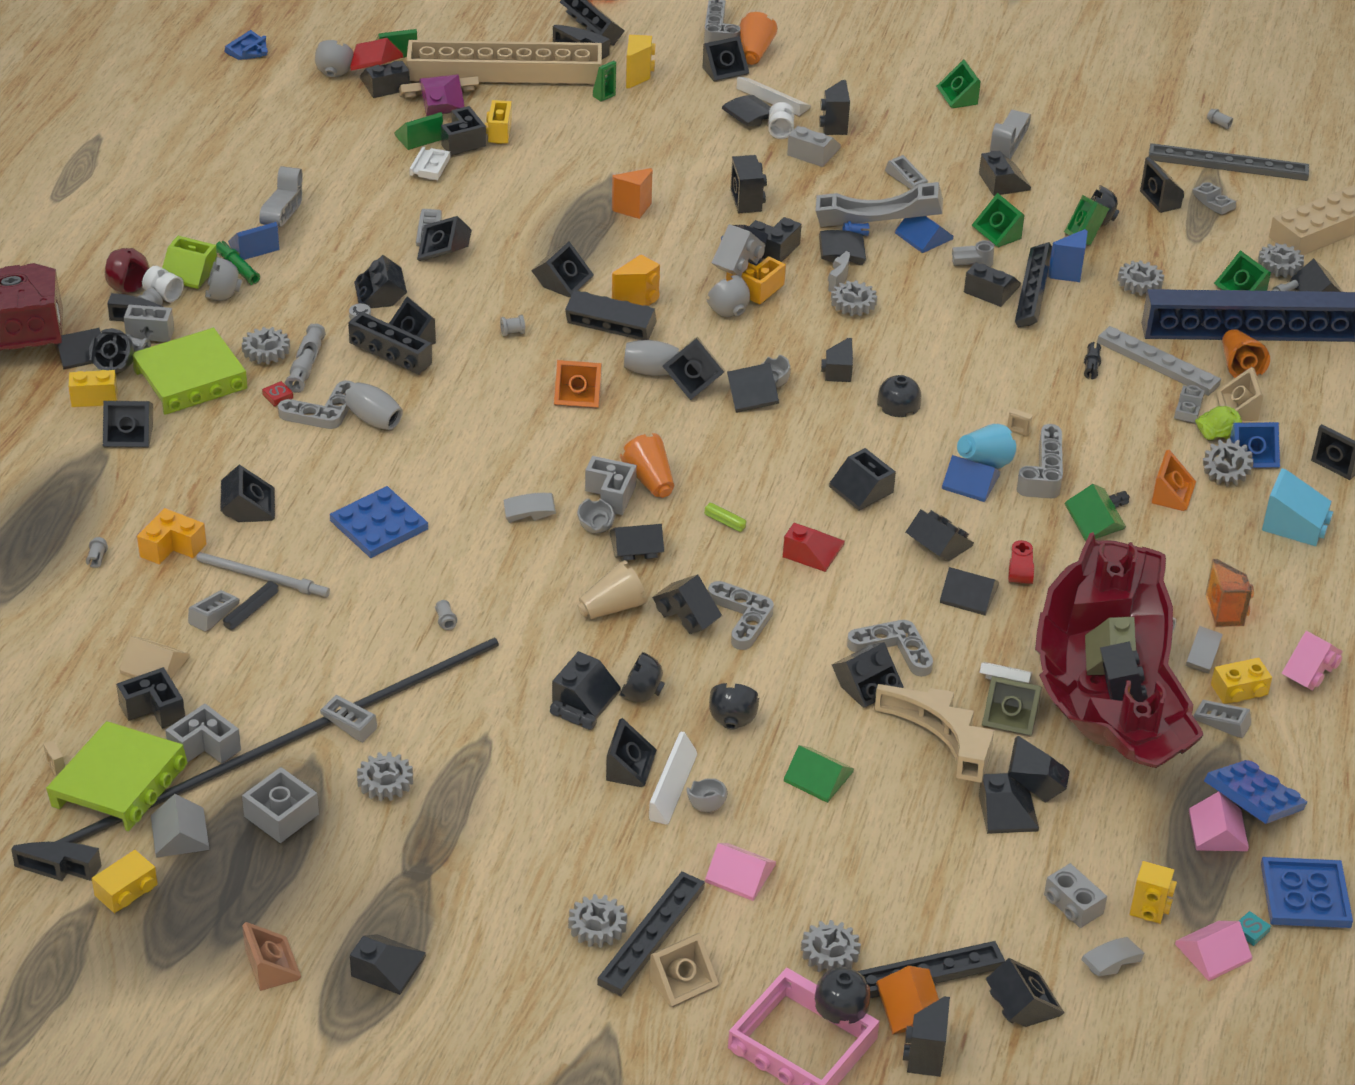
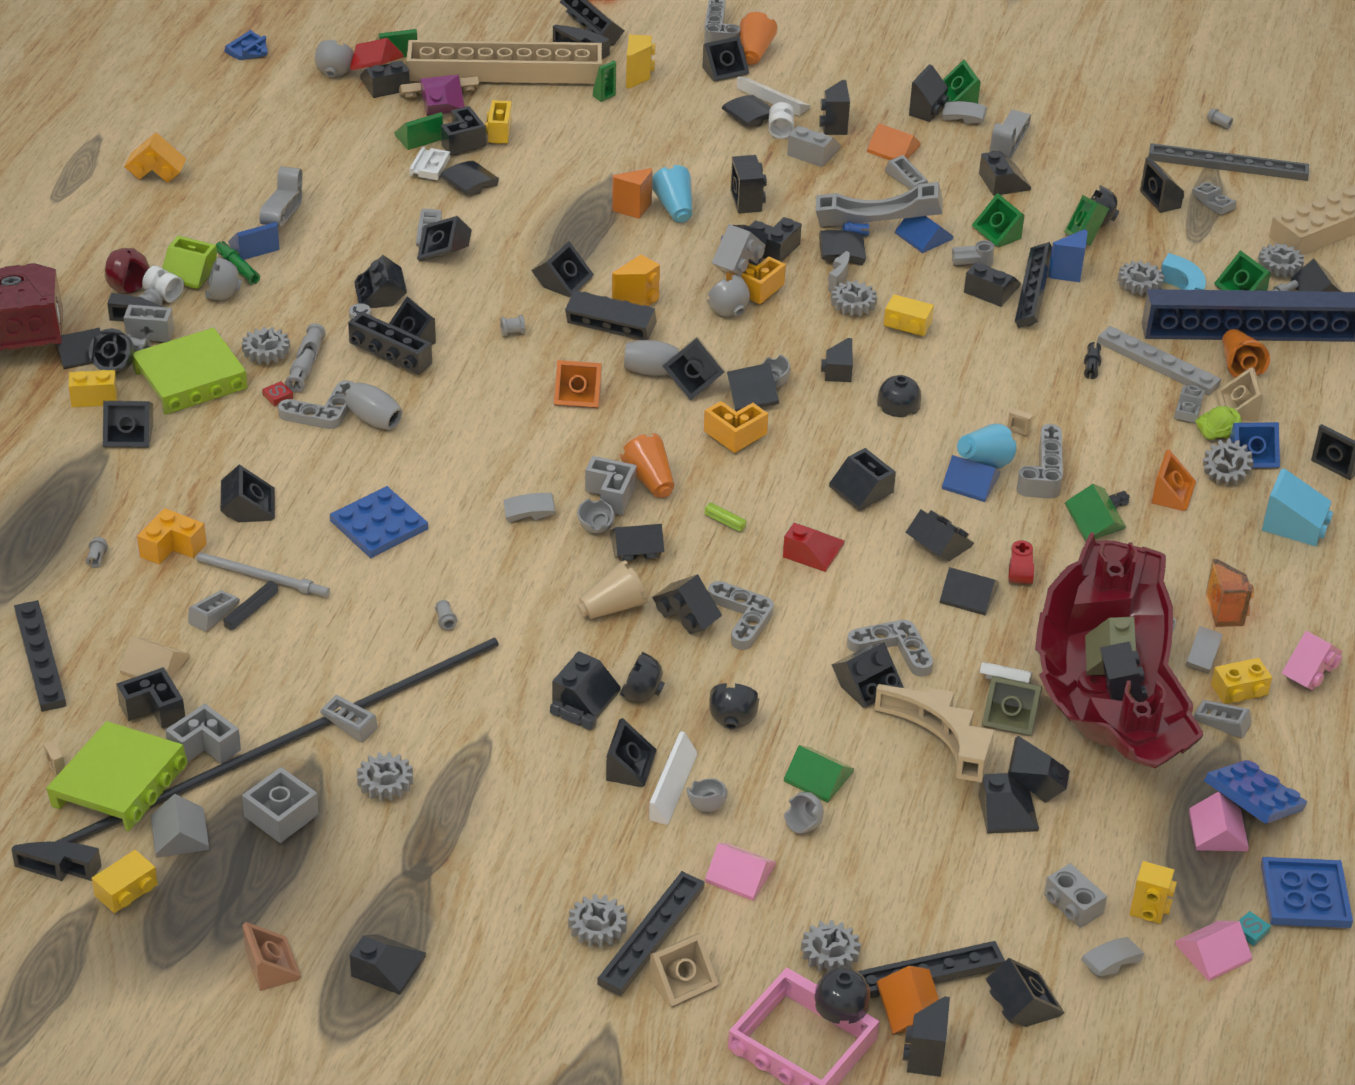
(40, 656): none -> black plate
(155, 155): none -> light orange brick
(469, 177): none -> black slope
(674, 191): none -> medium azure cone
(735, 428): none -> light orange brick
(804, 813): none -> light grey hair
(892, 143): none -> orange slope
(908, 315): none -> yellow brick
(928, 95): none -> black slope
(968, 111): none -> light grey slope
(1182, 273): none -> medium azure arch

